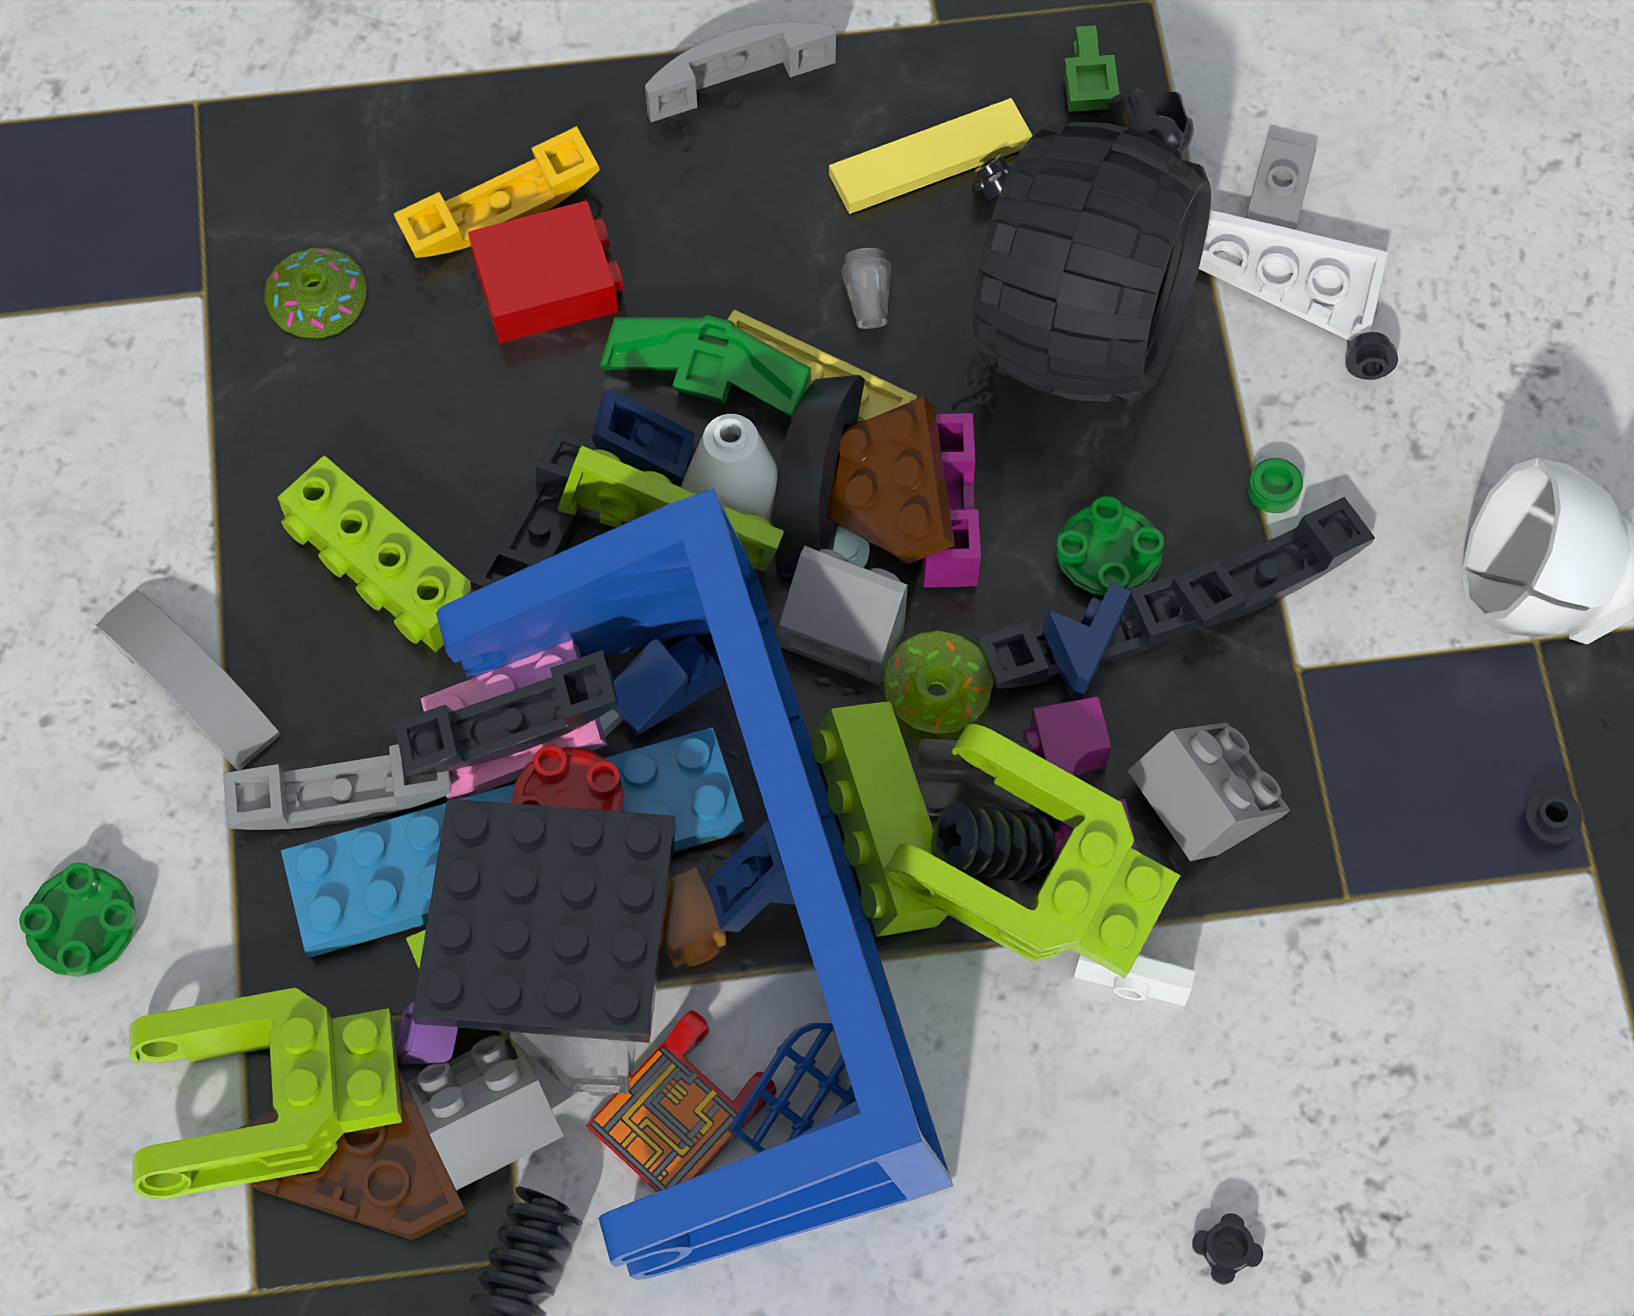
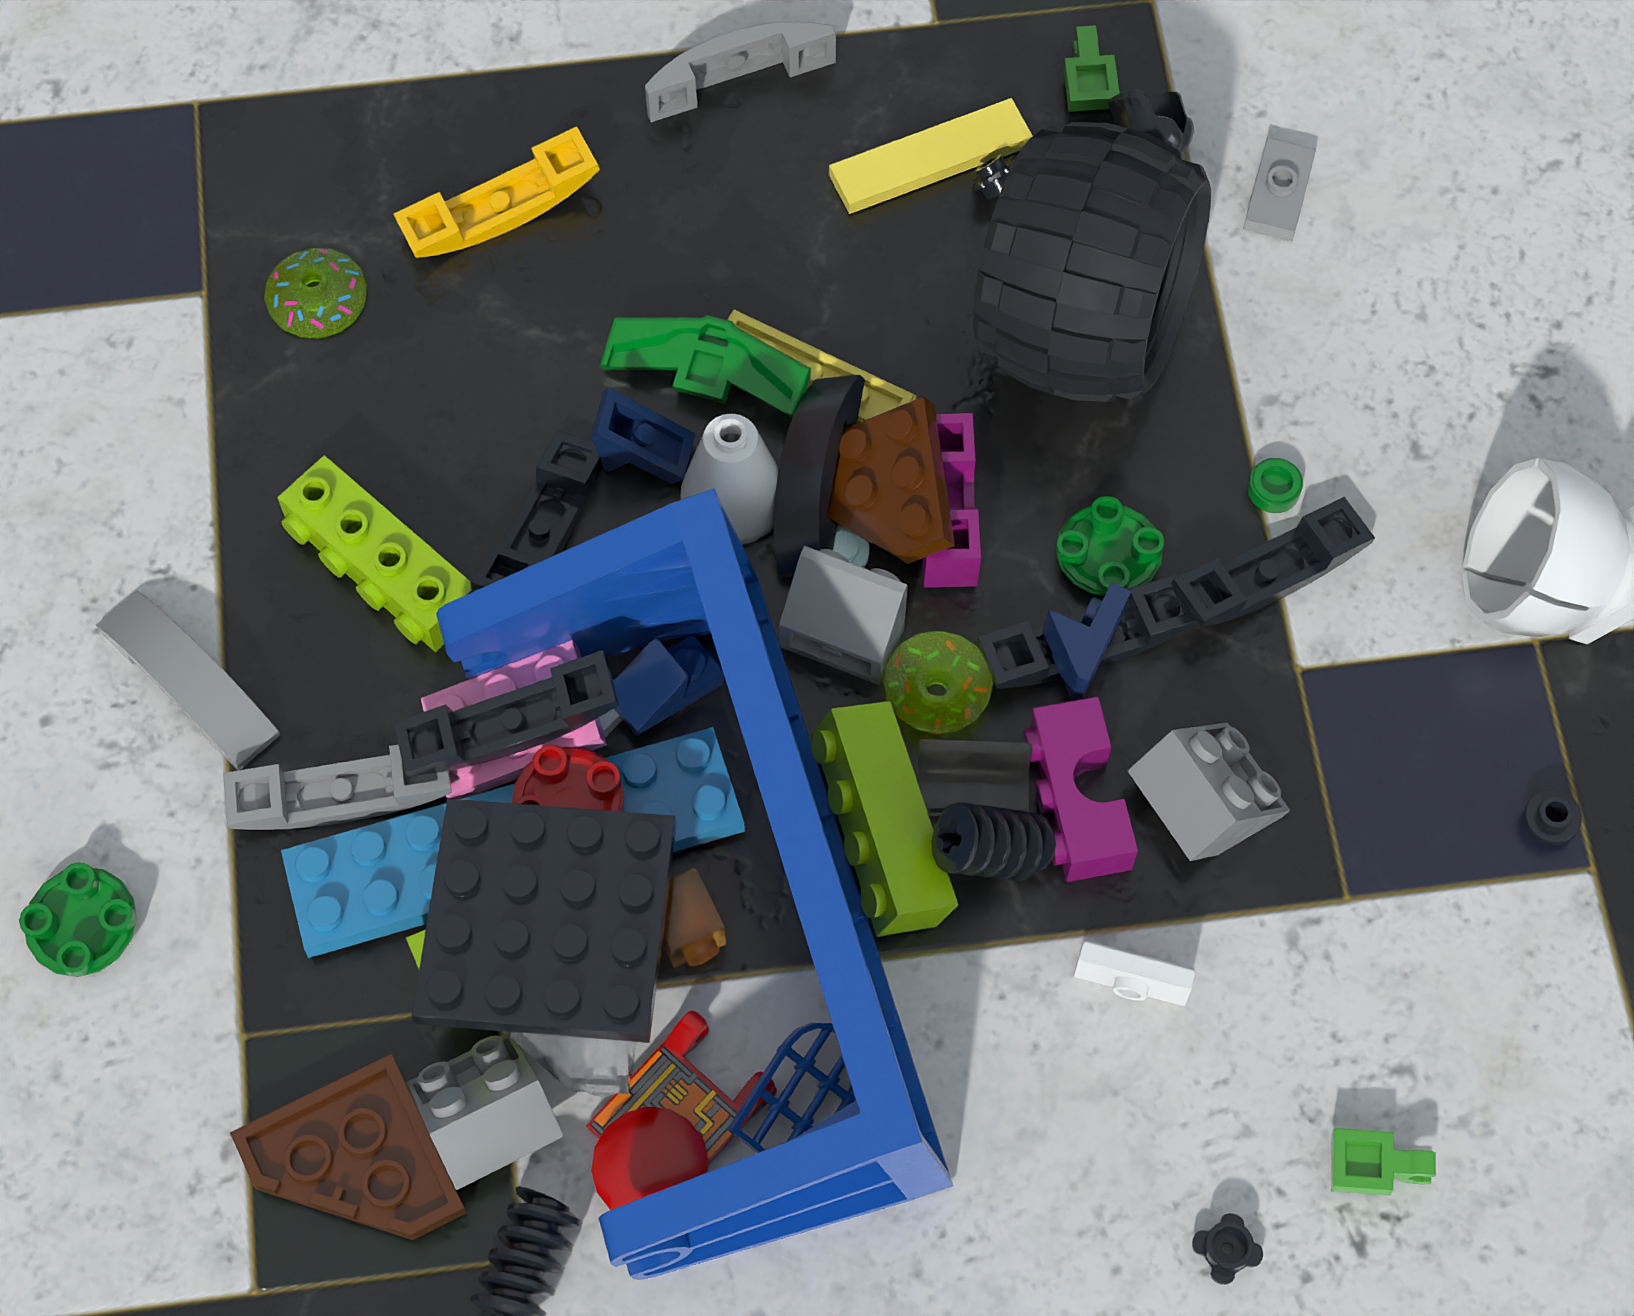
(324, 1083): lime plate -> none
(423, 1042): medium lavender slope -> none
(545, 271): red brick -> none
(625, 493): lime wing -> none
(645, 1155): none -> red dish
(749, 881): dark blue slope -> none
(867, 285): clear cone -> none
(1097, 893): lime plate -> none
(1298, 271): white wing -> none
(1368, 1162): none -> bright green plate
(1371, 356): black plate -> none

